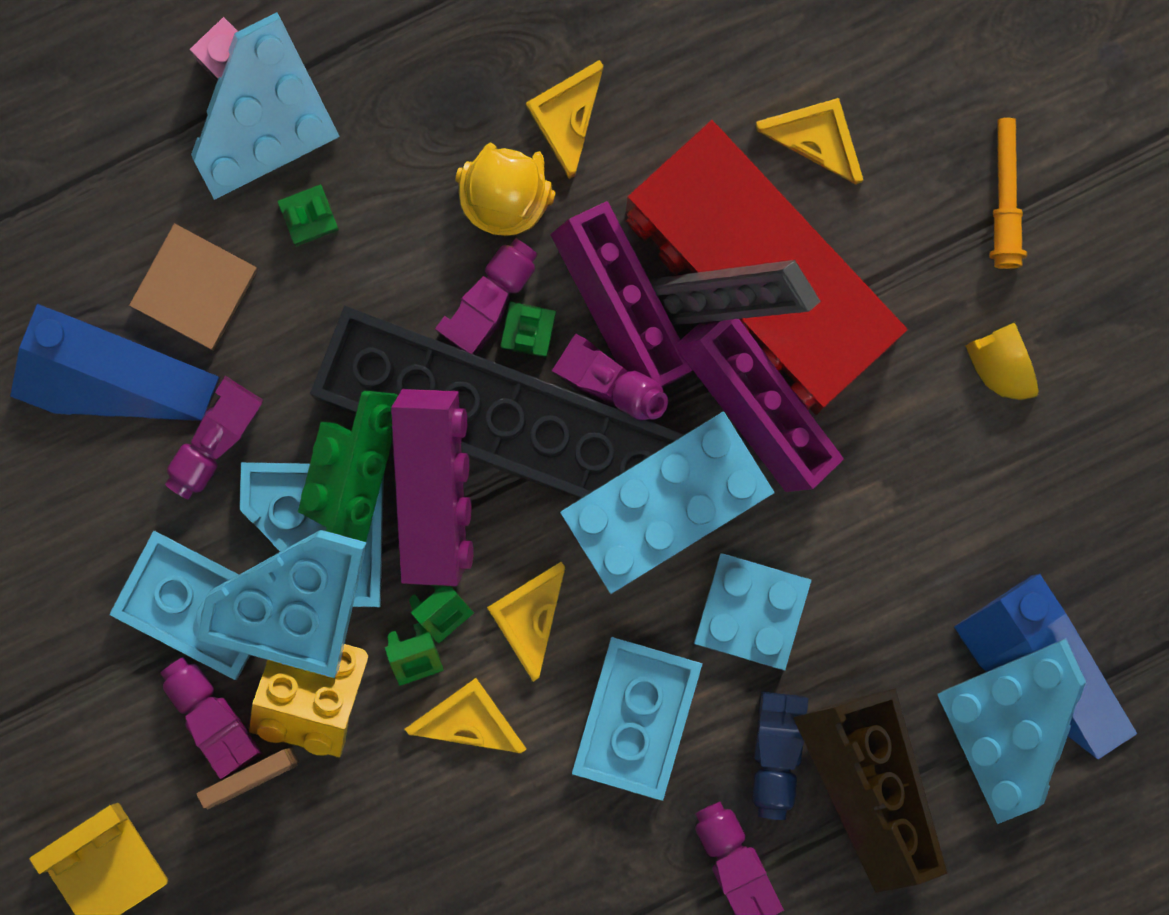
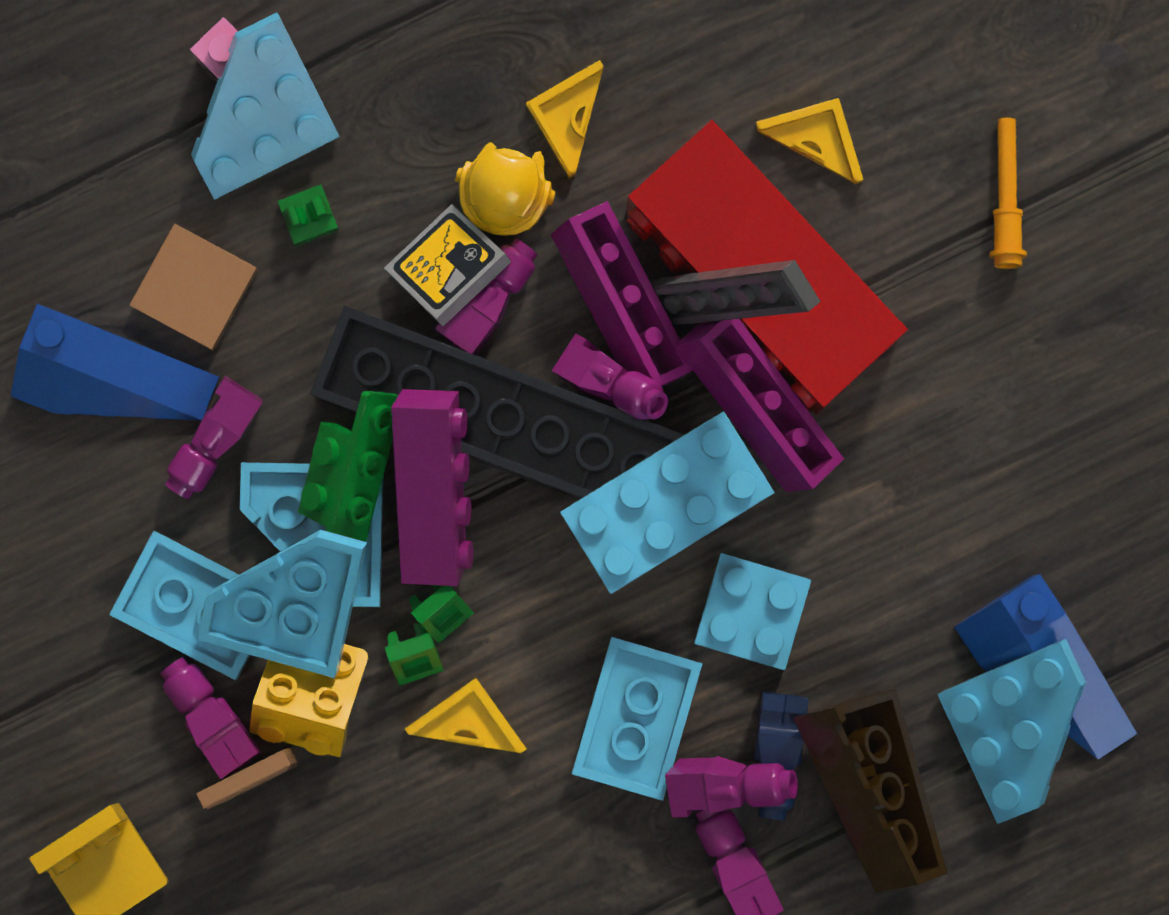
(447, 265): none -> tile
(527, 617): yellow tile -> none
(528, 329): green tile -> none
(724, 784): none -> magenta piece
(1004, 364): yellow brick -> none

